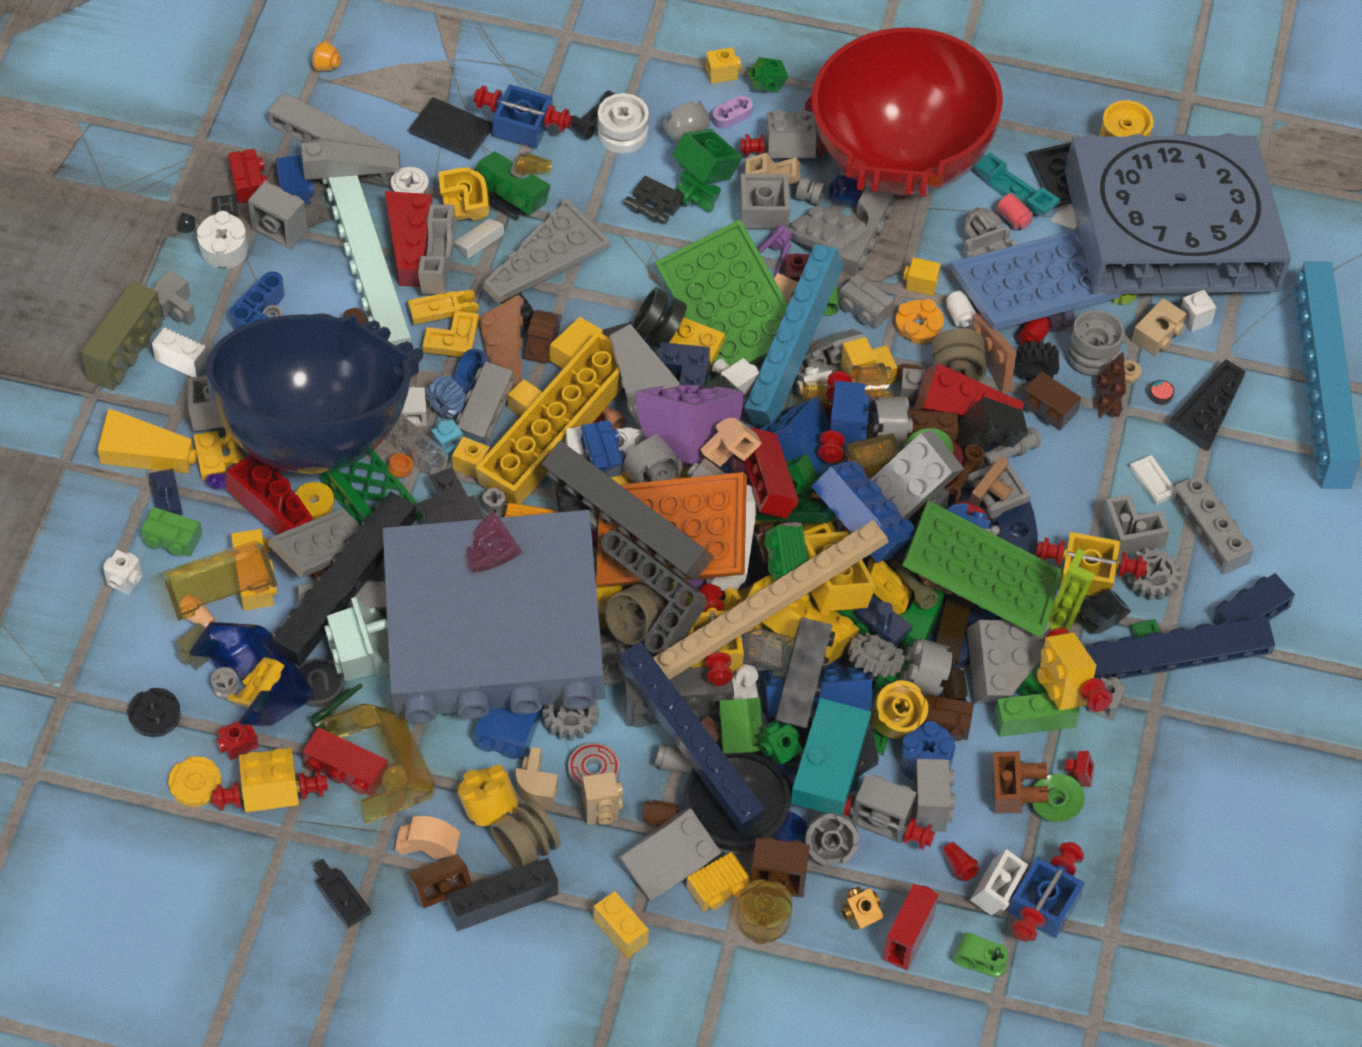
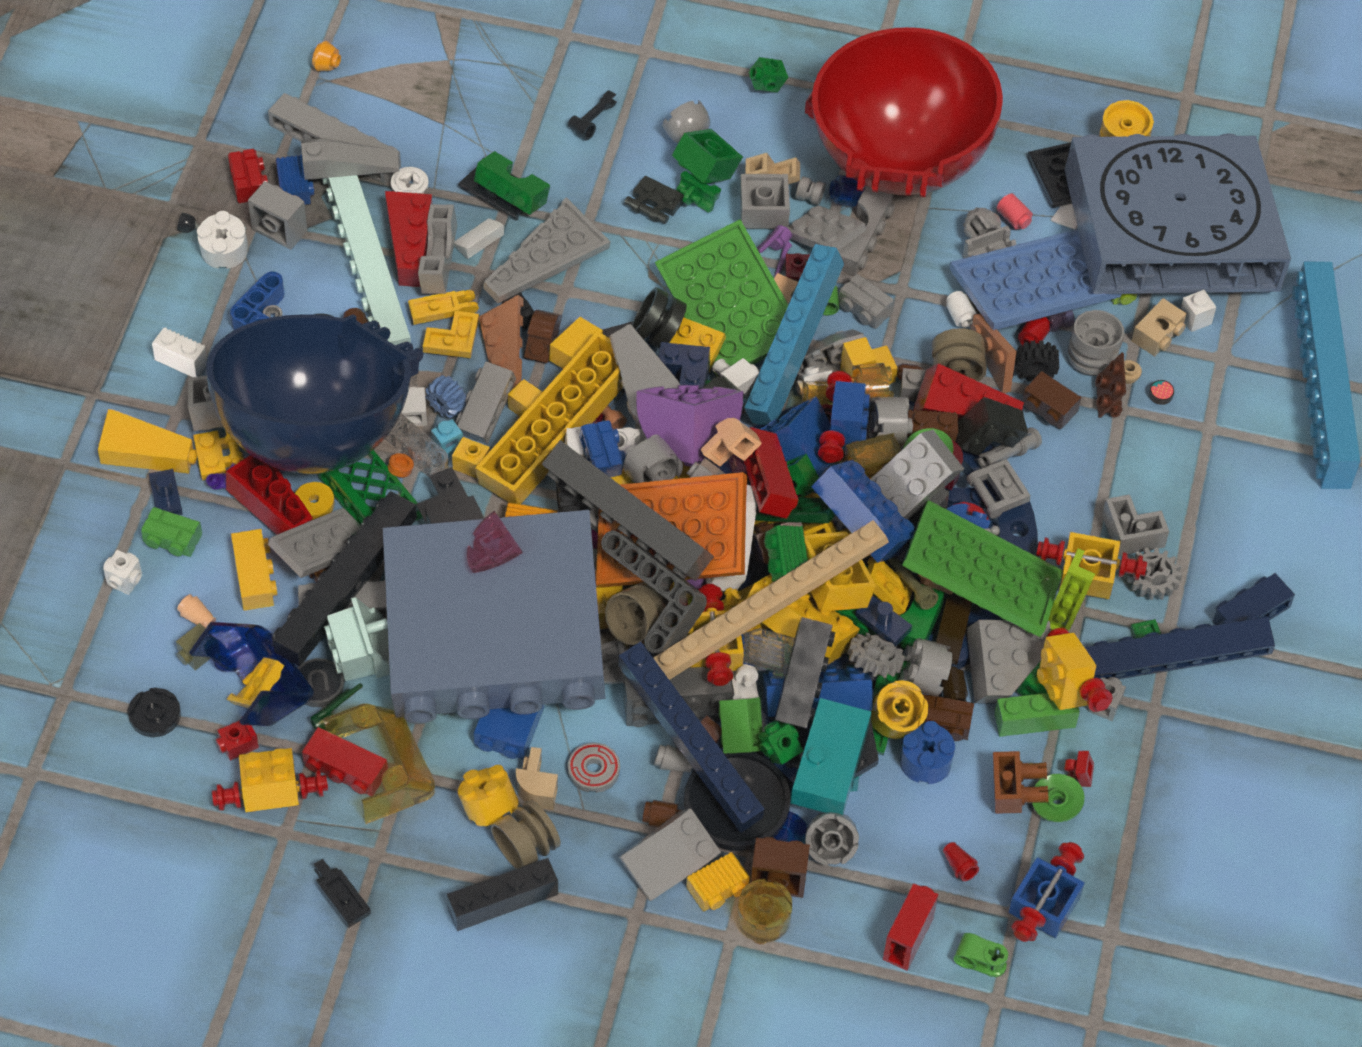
(122, 336): olive brick -> none
(172, 295): light grey brick -> none
(193, 781): yellow tile -> none
(217, 577): clear yellow windscreen -> none
(226, 203): black tile -> none
(226, 677): light grey wheel -> none
(429, 835): light nougat brick -> none
(438, 879): reddish brown brick -> none
(451, 128): black tile -> none
(466, 191): yellow brick -> none
(468, 367): blue cap -> none
(497, 504): light grey bush -> none
(522, 114): blue brick -> none
(533, 164): clear yellow cone -> none
(570, 721): light grey gear -> none
(601, 798): tan brick -> none
(621, 924): yellow brick -> none
(623, 123): white wheel -> none
(722, 65): yellow brick -> none
(732, 112): lavender beam -> none
(786, 136): light grey brick -> none
(861, 907): pearl gold brick -> none
(888, 811): light grey brick -> none
(919, 309): light orange plate -> none
(922, 276): yellow brick -> none
(934, 793): light grey brick -> none
(972, 458): reddish brown brick -> none
(992, 483): medium nougat tile -> none
(999, 882): white brick -> none
(1003, 182): teal slope -> none
(1103, 612): black brick -> none
(1152, 479): white tile -> none
(1207, 407): black wing -> none
(1212, 524): light grey brick -> none

